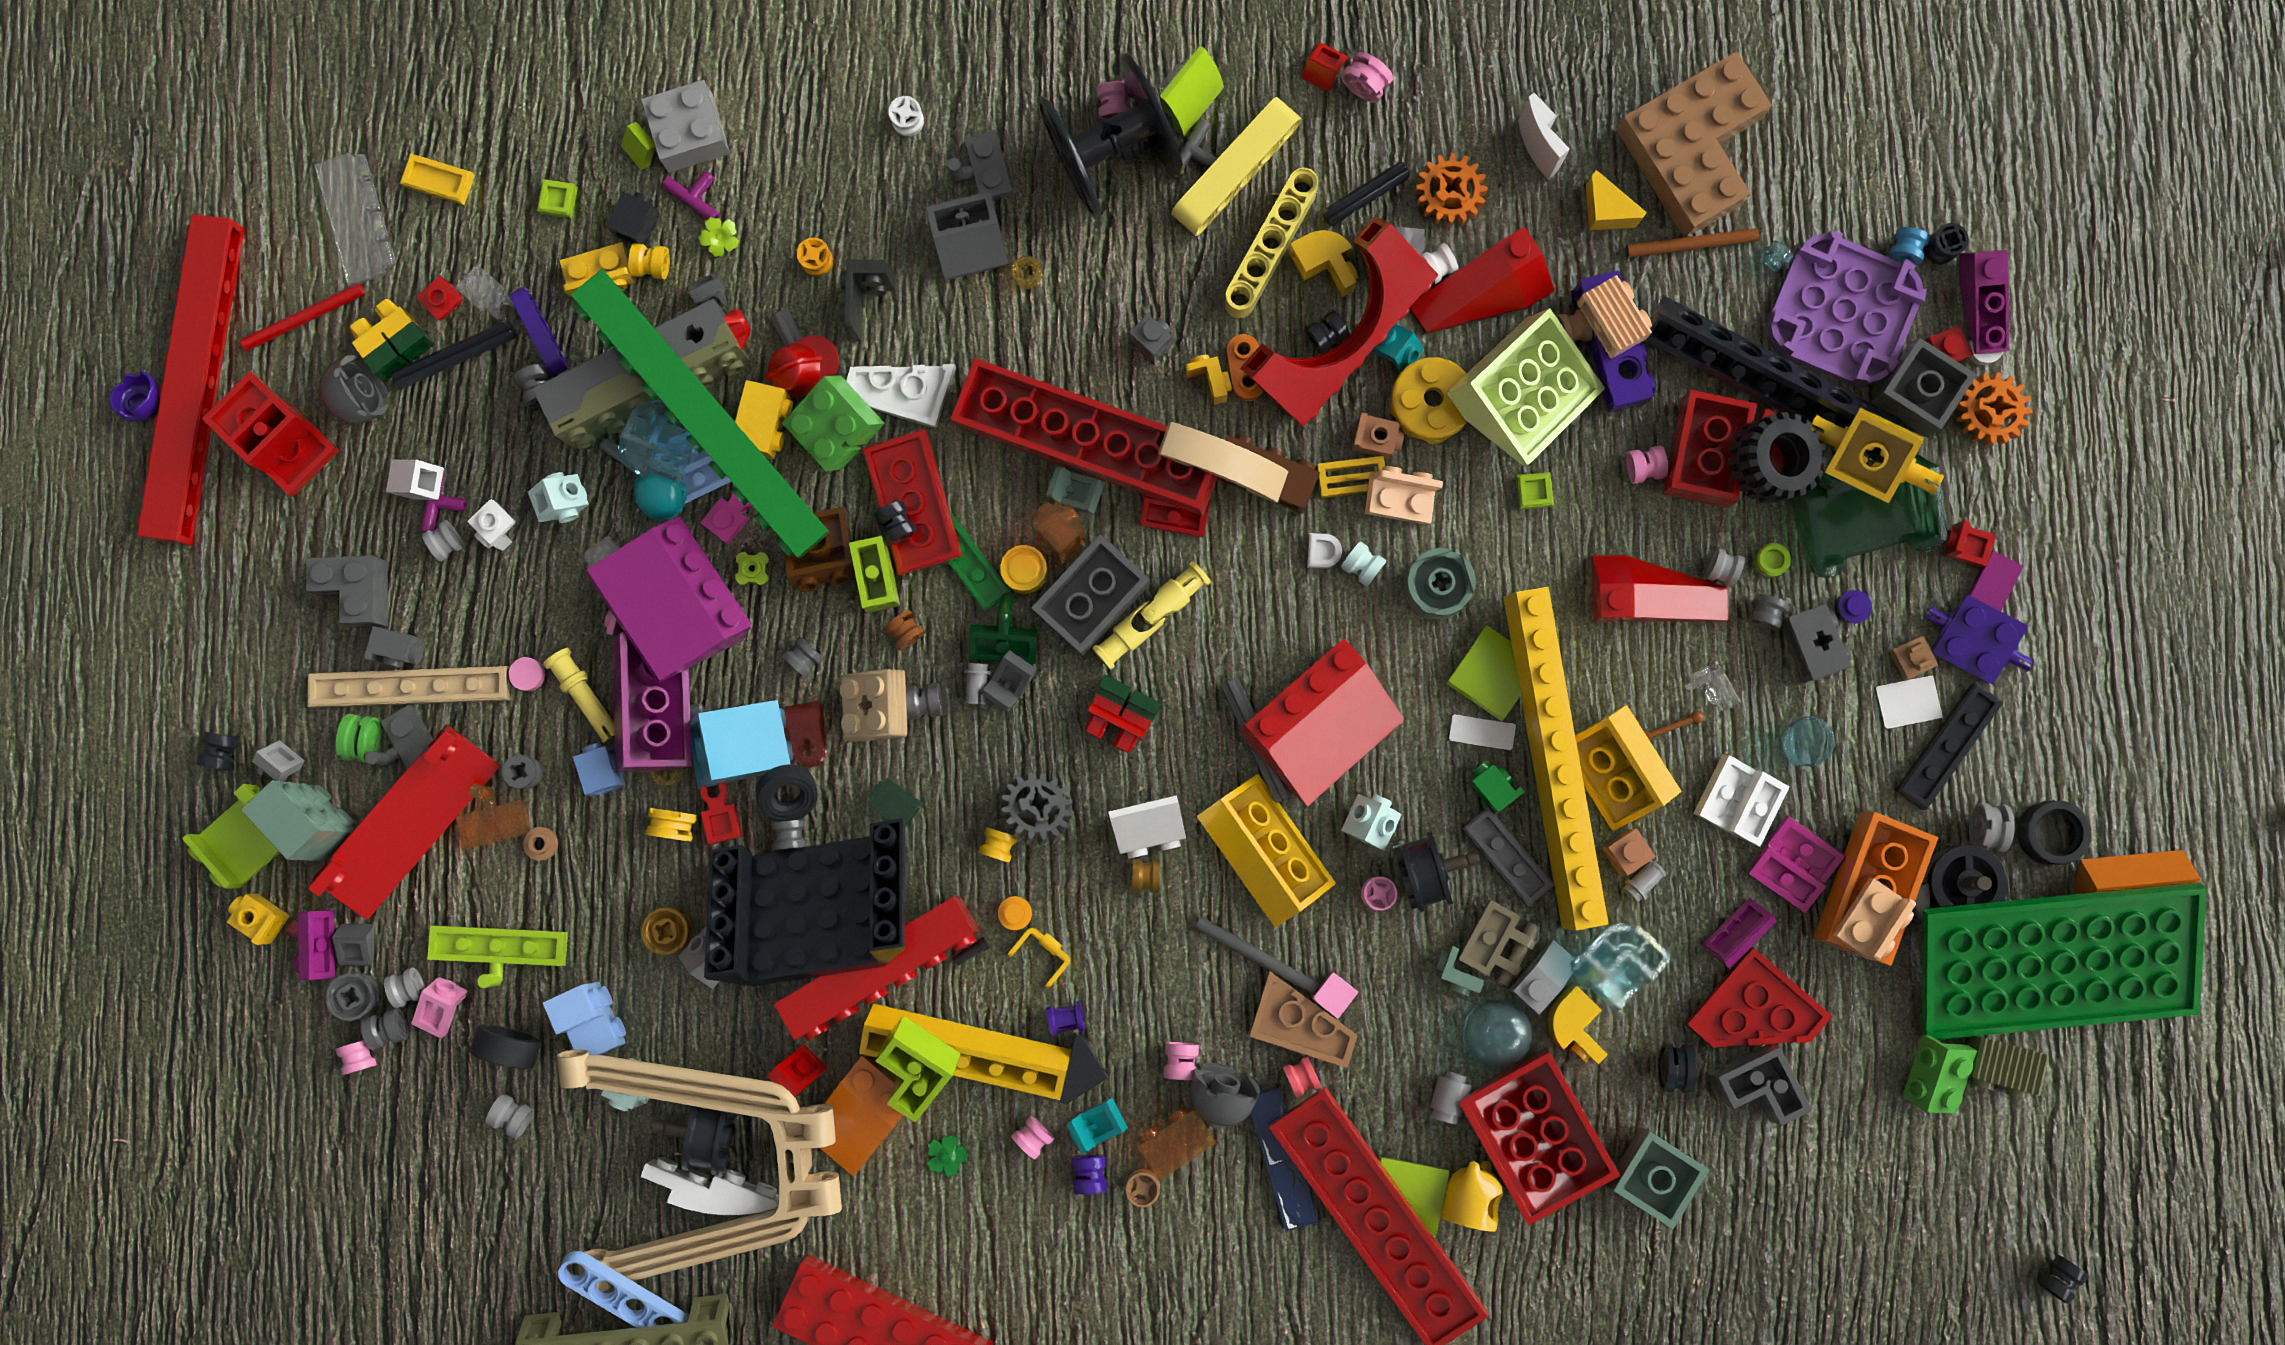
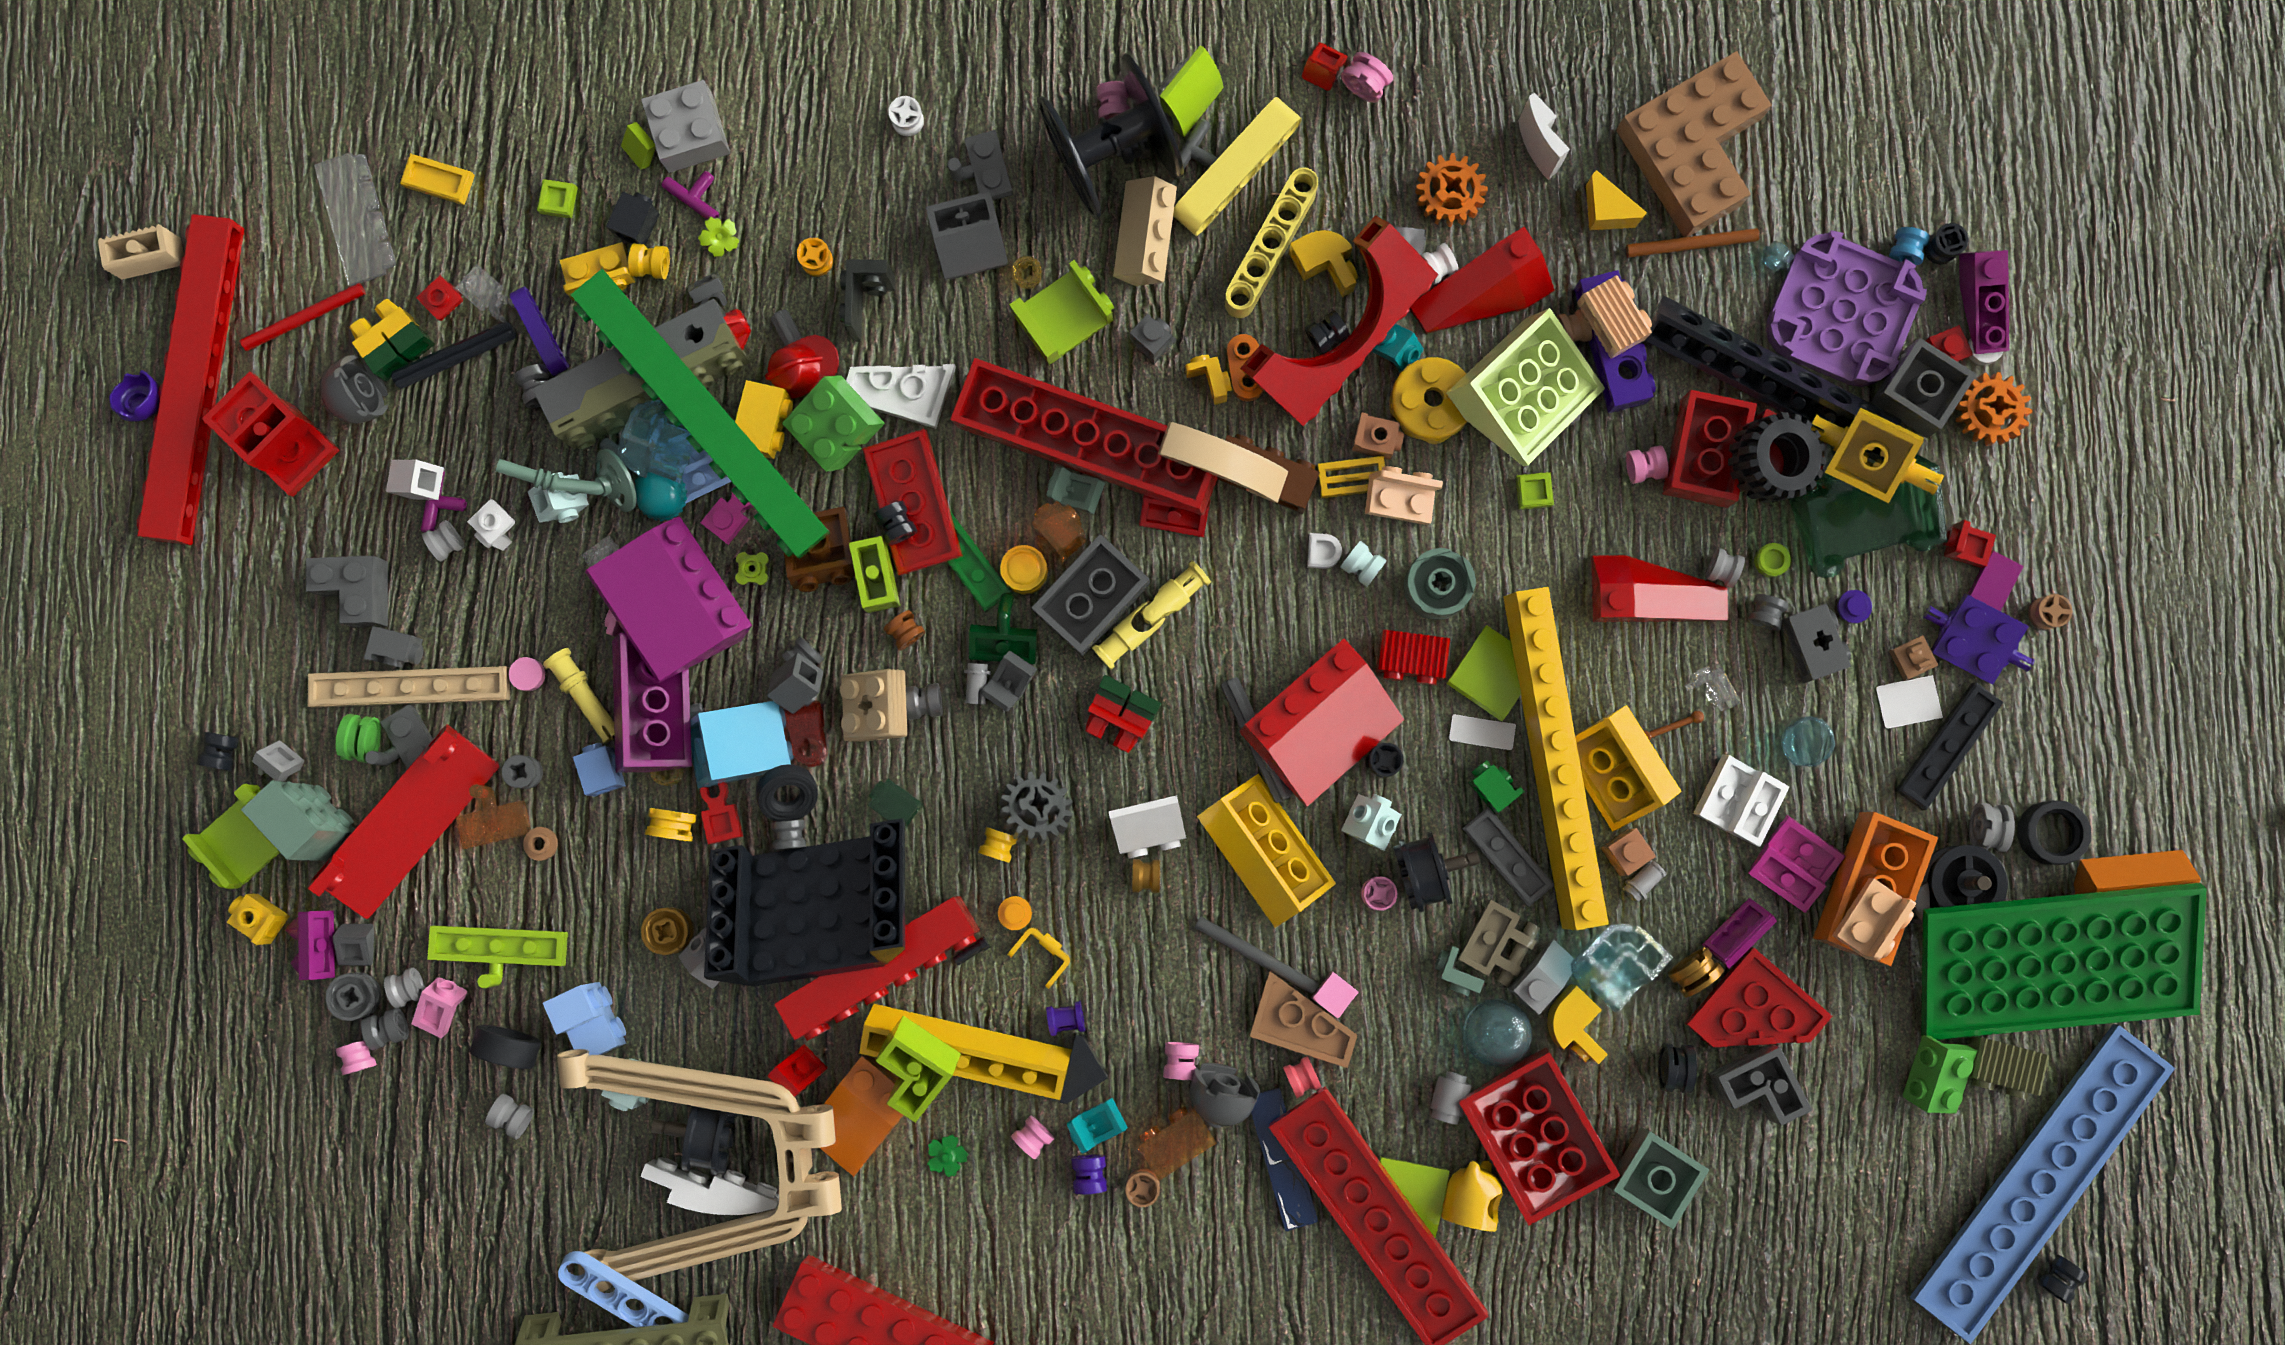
(140, 252): none -> tan brick
(608, 483): none -> sand green dish
(795, 683): none -> dark grey brick
(1064, 313): none -> lime panel
(1145, 231): none -> tan brick
(1366, 193): black axle -> none
(1389, 757): none -> black wheel
(1412, 656): none -> red brick
(1695, 972): none -> pearl gold wheel
(2042, 1183): none -> medium blue plate
(2058, 609): none -> medium nougat wheel

